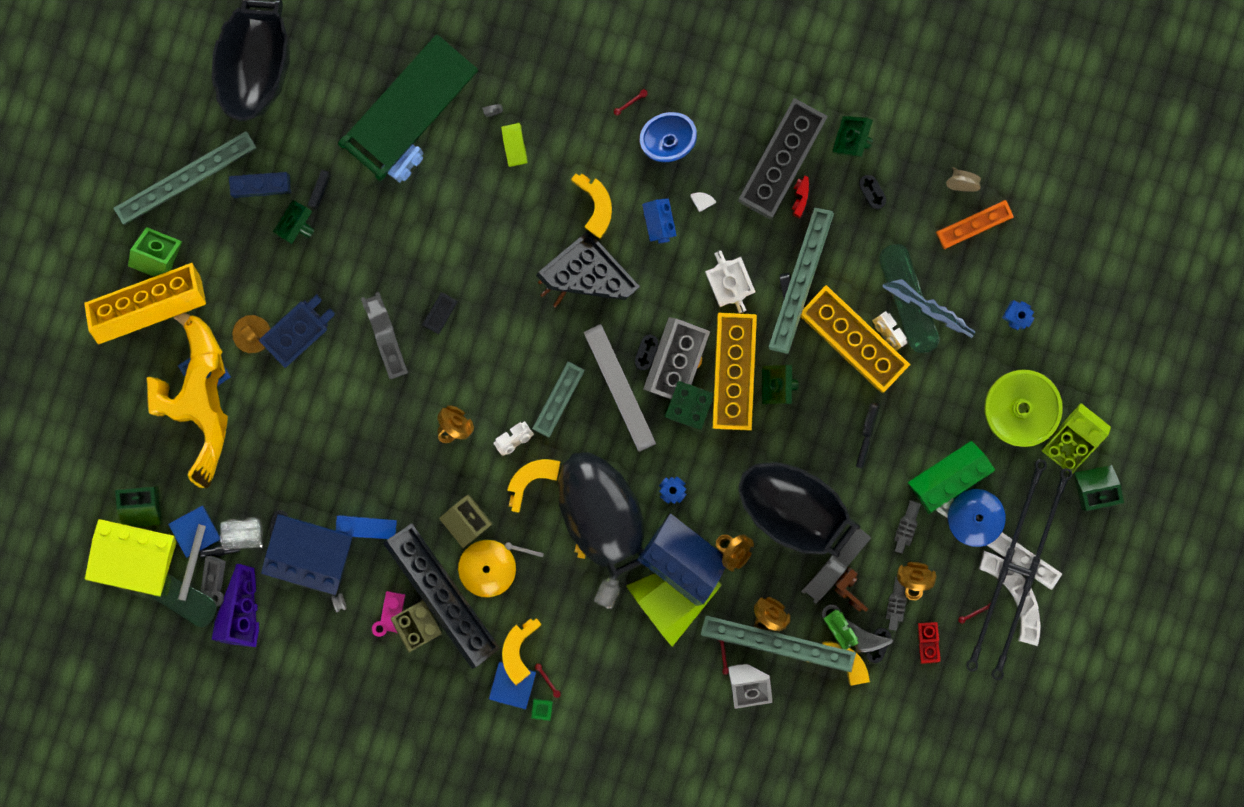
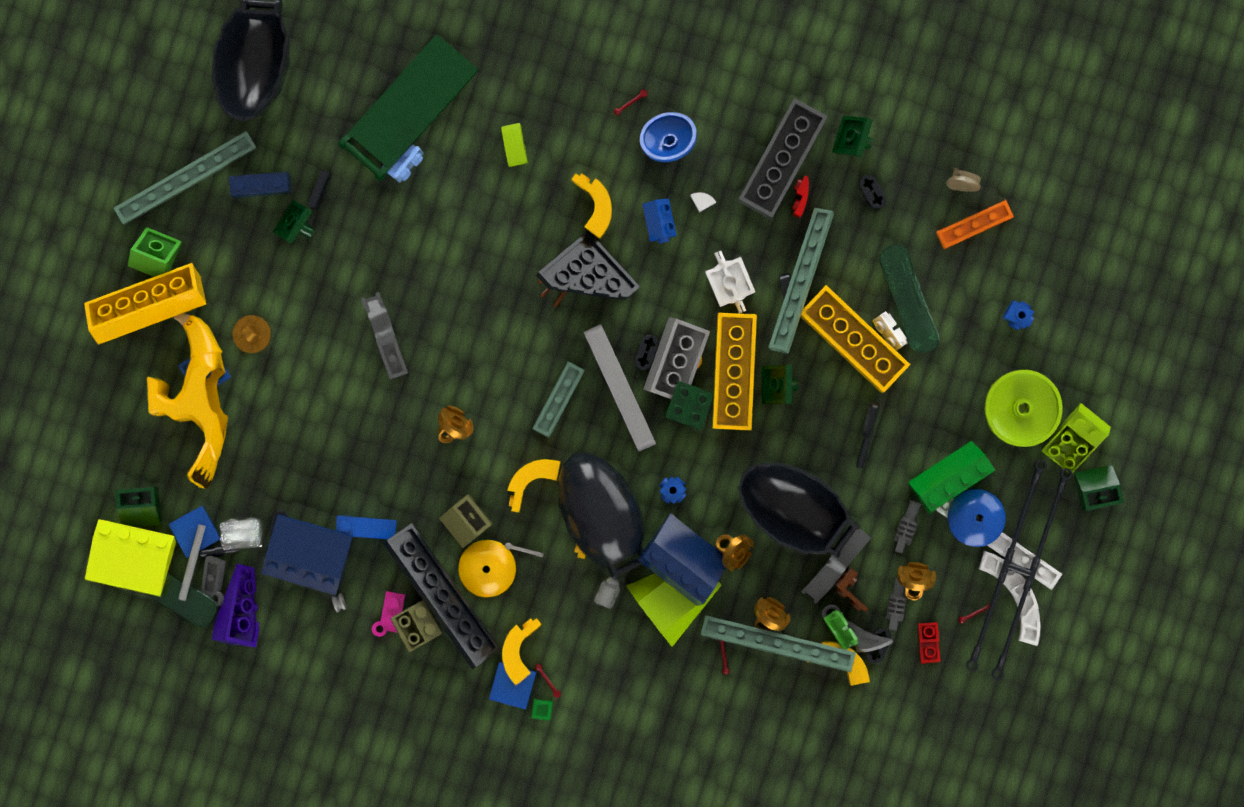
(296, 331): dark blue tile -> none
(440, 313): black tile -> none
(492, 110): dark grey tile -> none
(507, 444): white hinge -> none
(749, 686): light grey slope -> none
(931, 308): sand blue sword -> none

